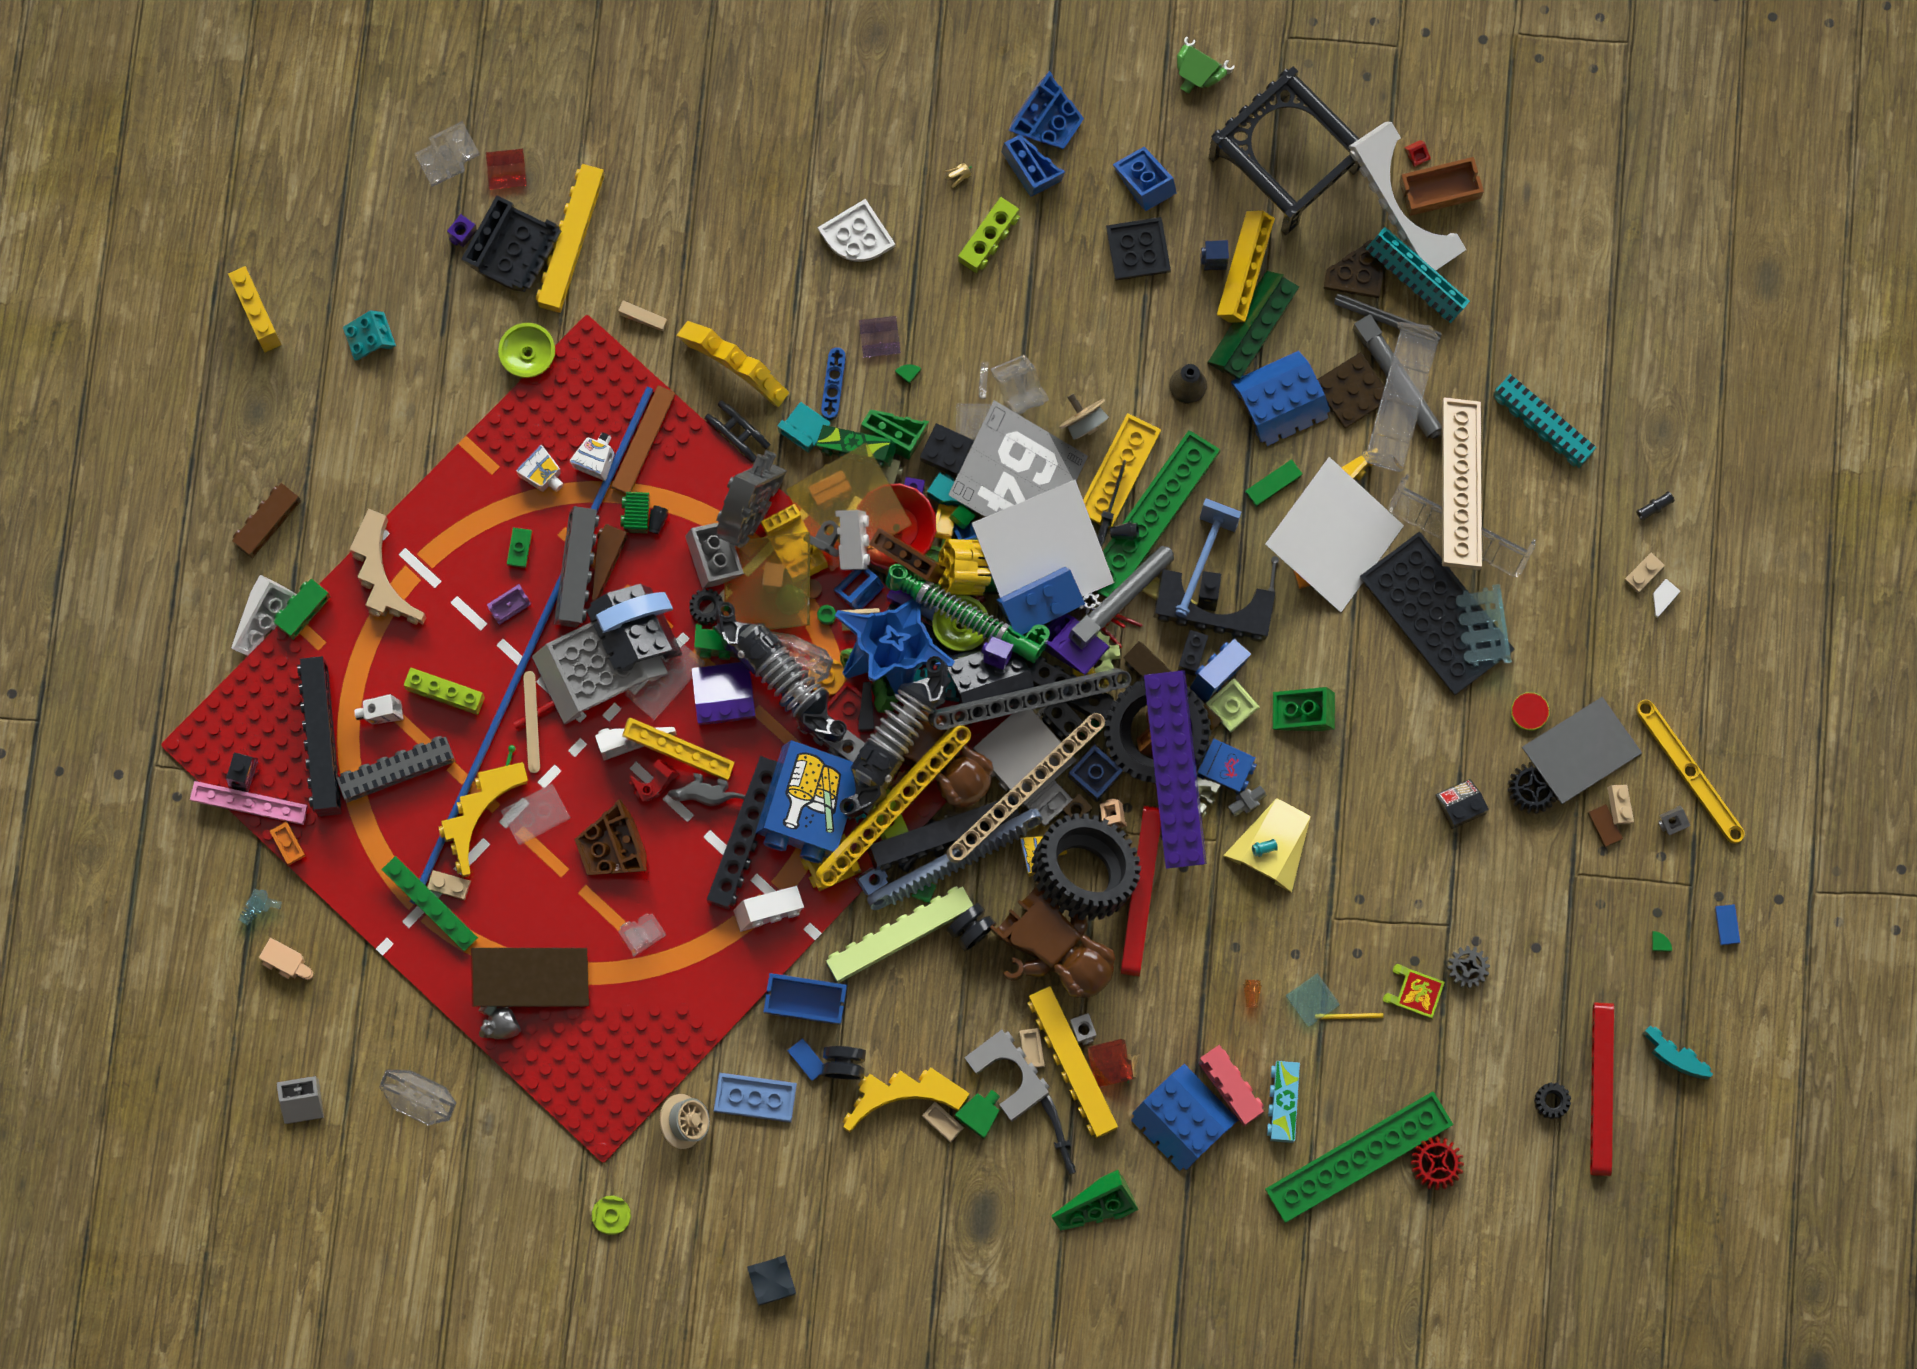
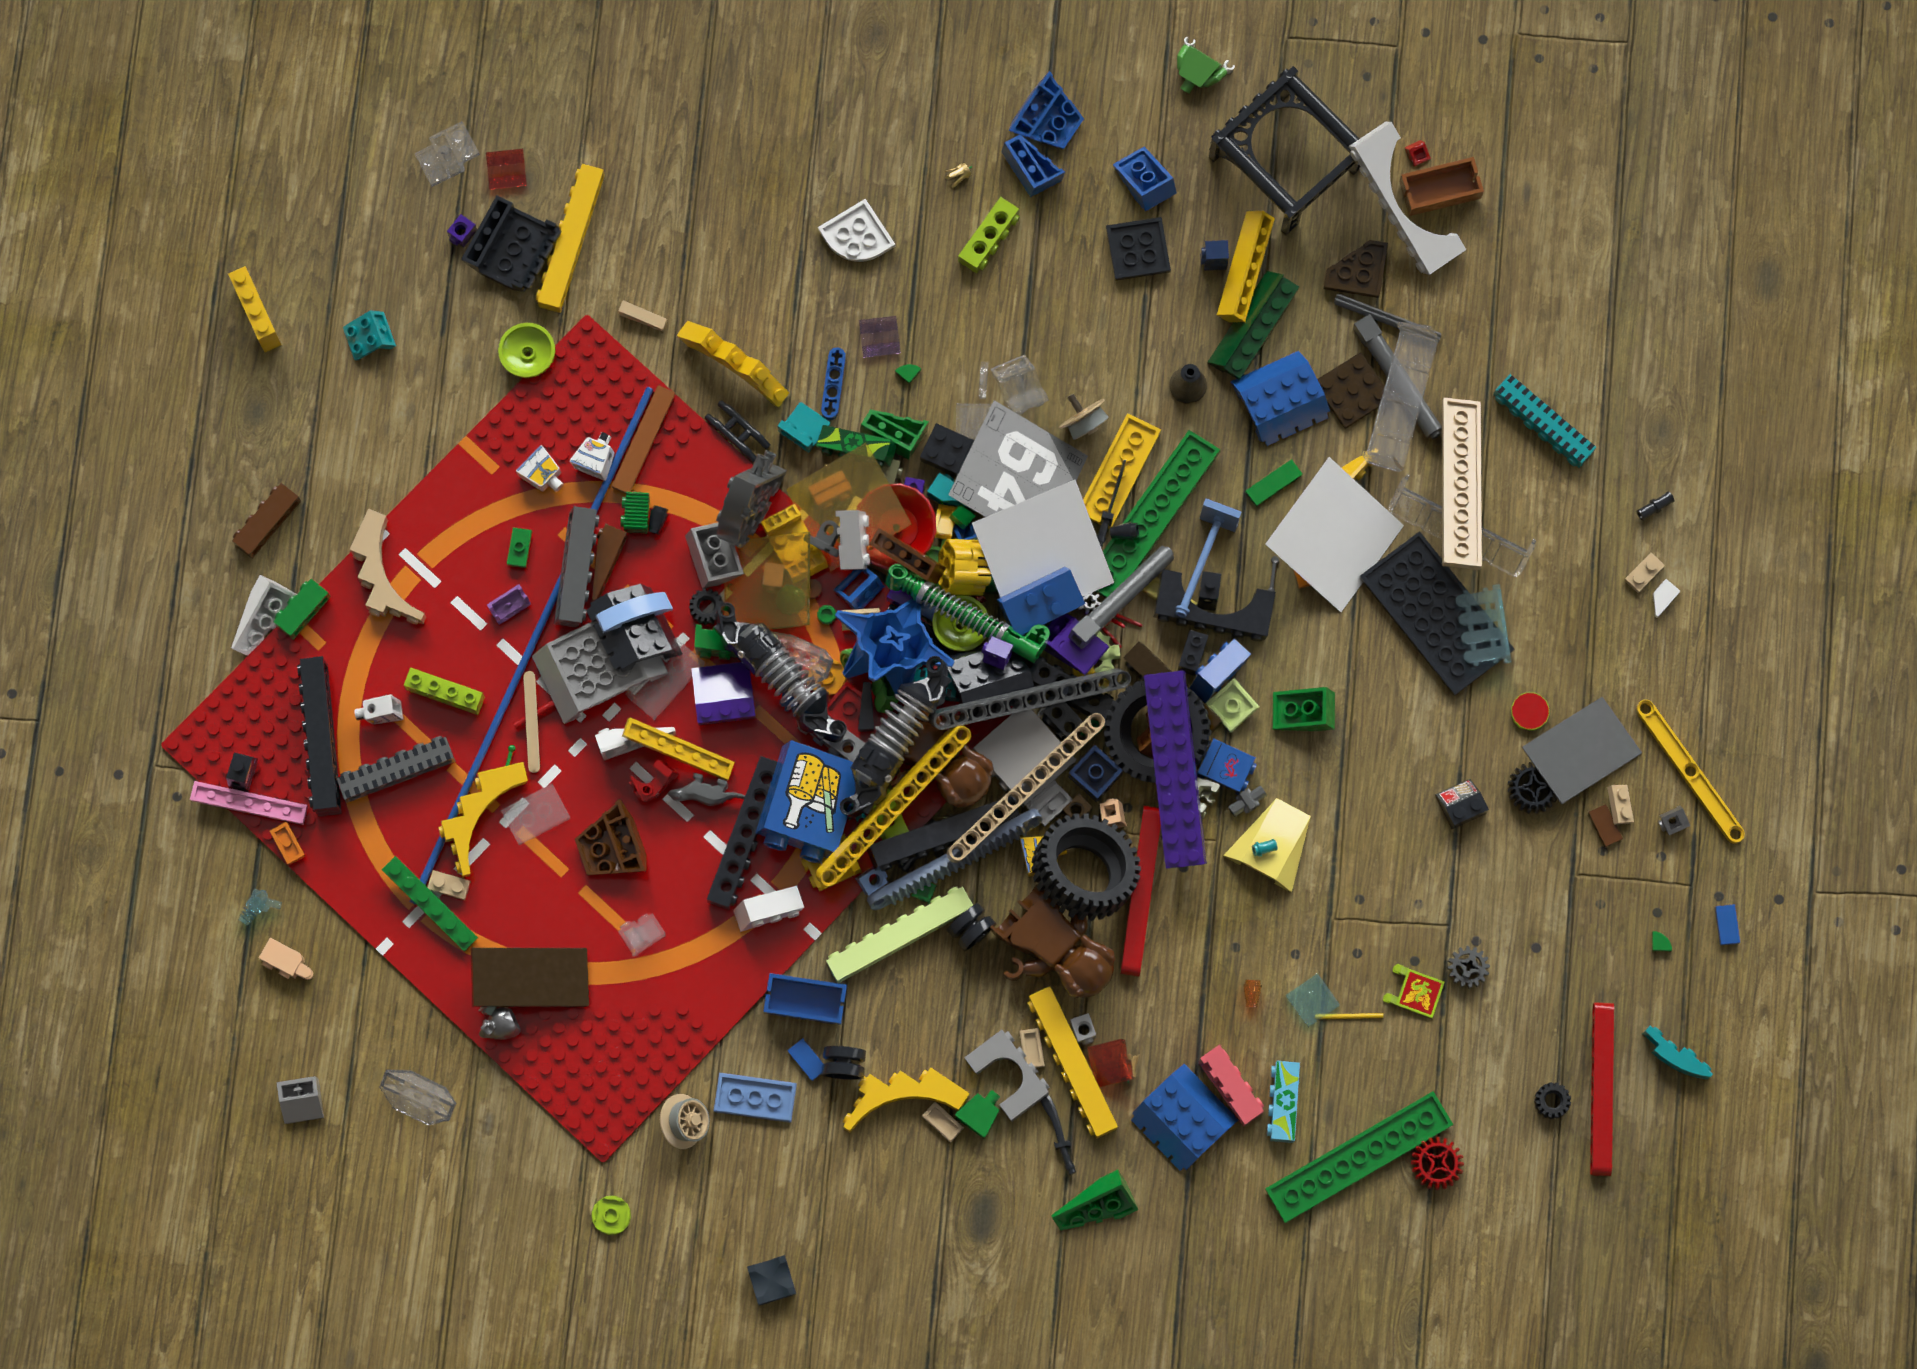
(1417, 275): teal brick -> none

